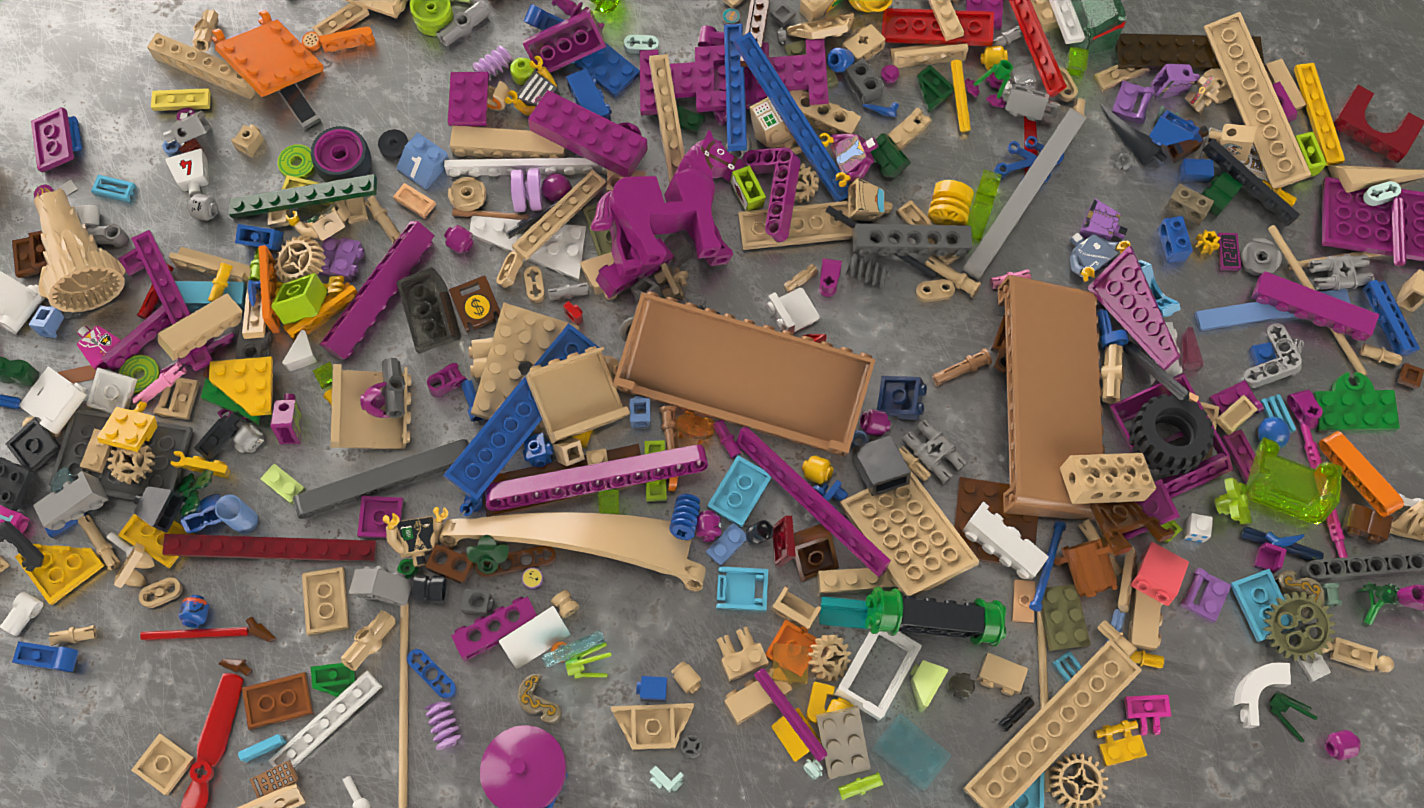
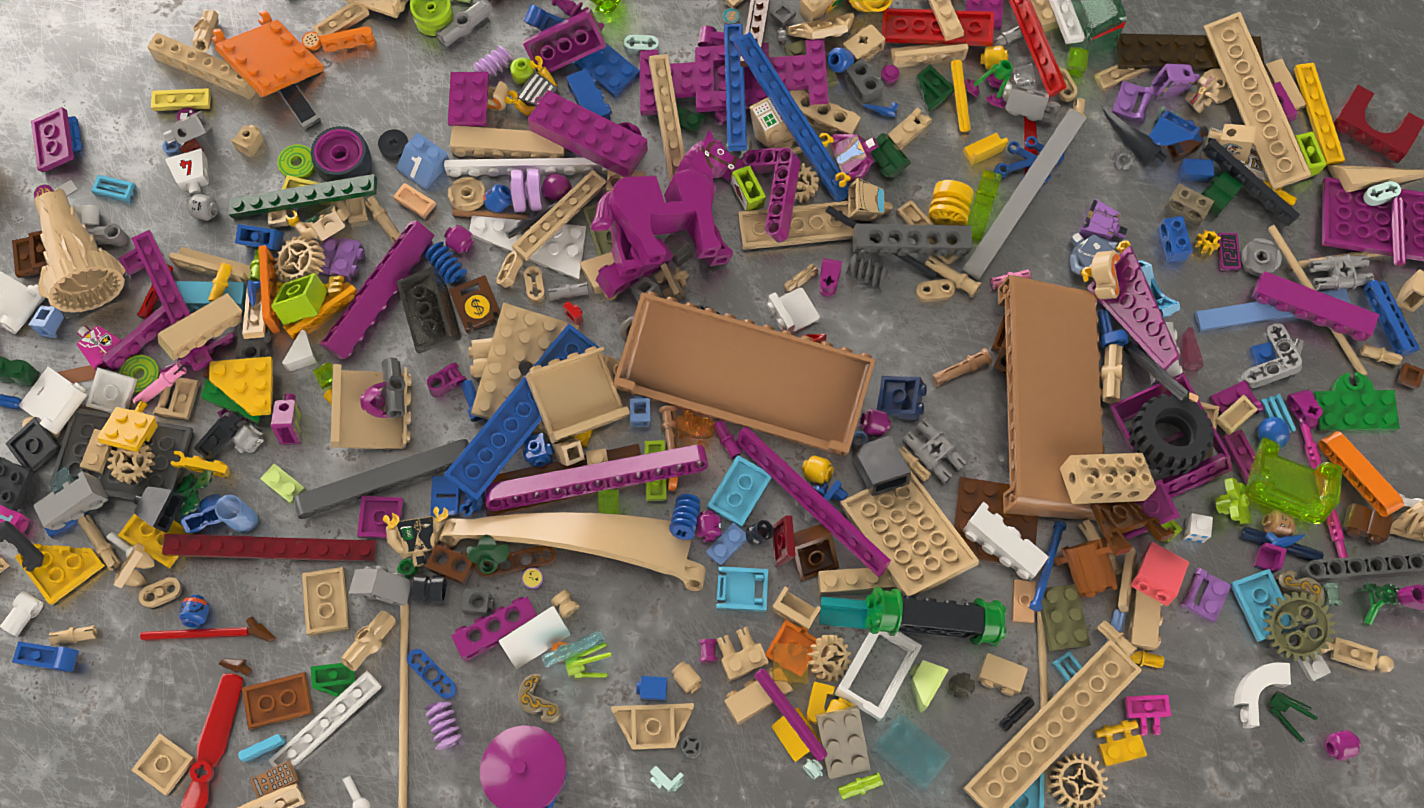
(443, 486): none -> blue piece
(445, 263): none -> blue piece
(497, 198): none -> blue head
(708, 651): none -> magenta bush
(985, 148): none -> yellow panel
(1105, 274): none -> tan animal
(1279, 523): none -> medium nougat head

